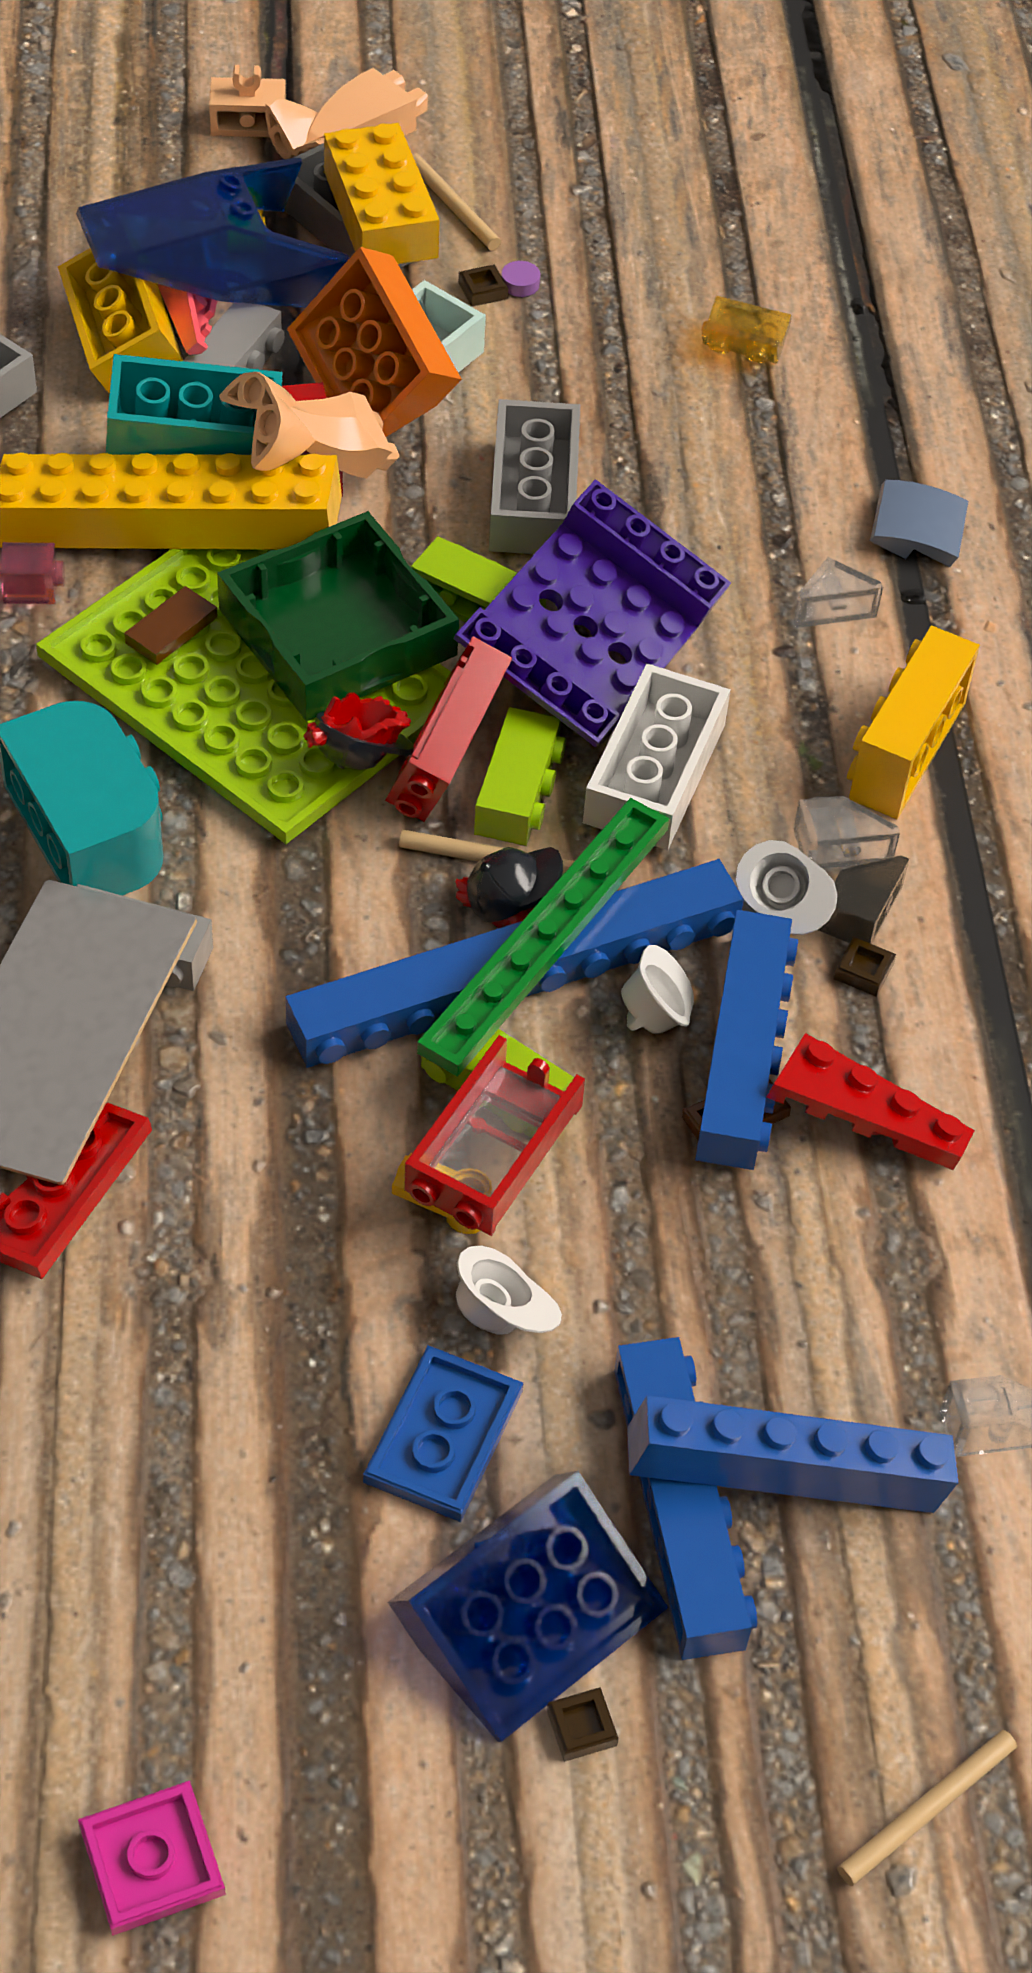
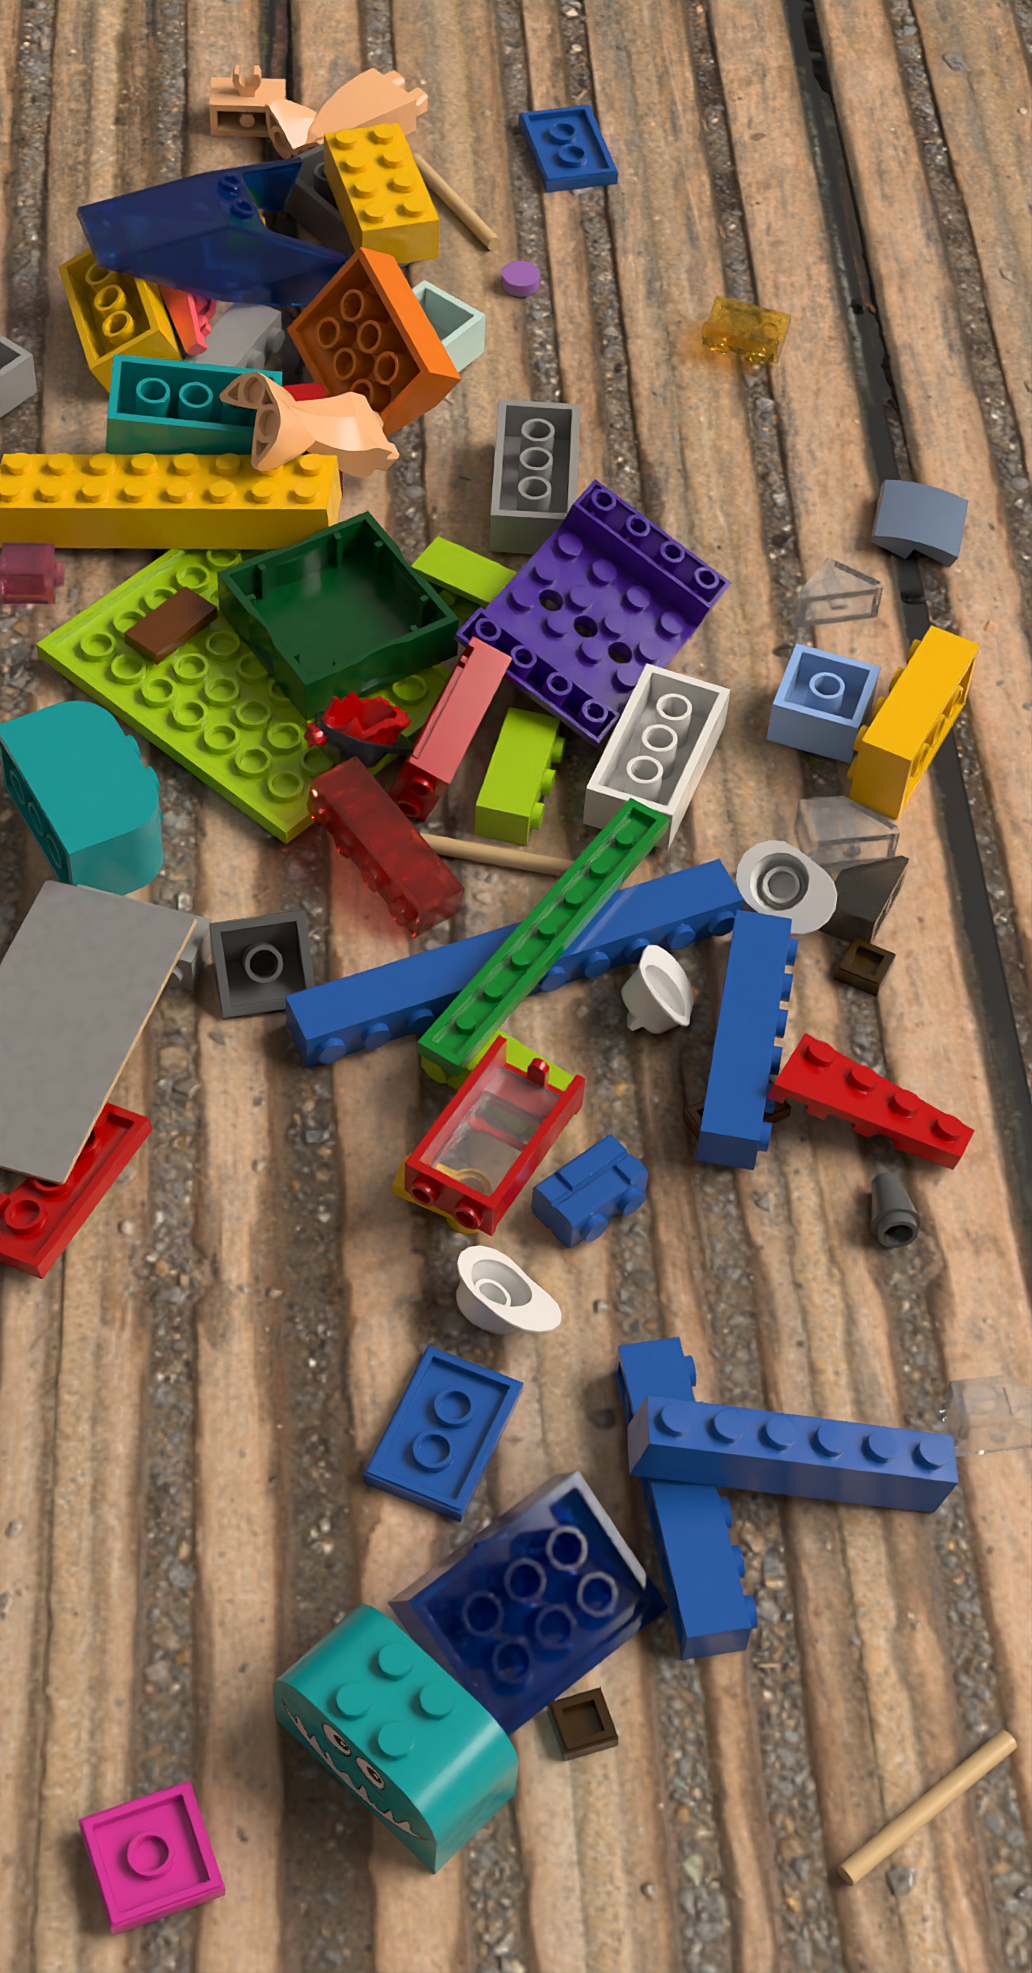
(260, 961): none -> dark grey slope
(384, 847): none -> clear red brick
(398, 1734): none -> teal brick
(483, 285): dark brown tile -> none
(509, 884): black hair -> none
(567, 148): none -> blue tile
(590, 1192): none -> blue brick
(822, 703): none -> light blue brick
(892, 1212): none -> dark grey cone

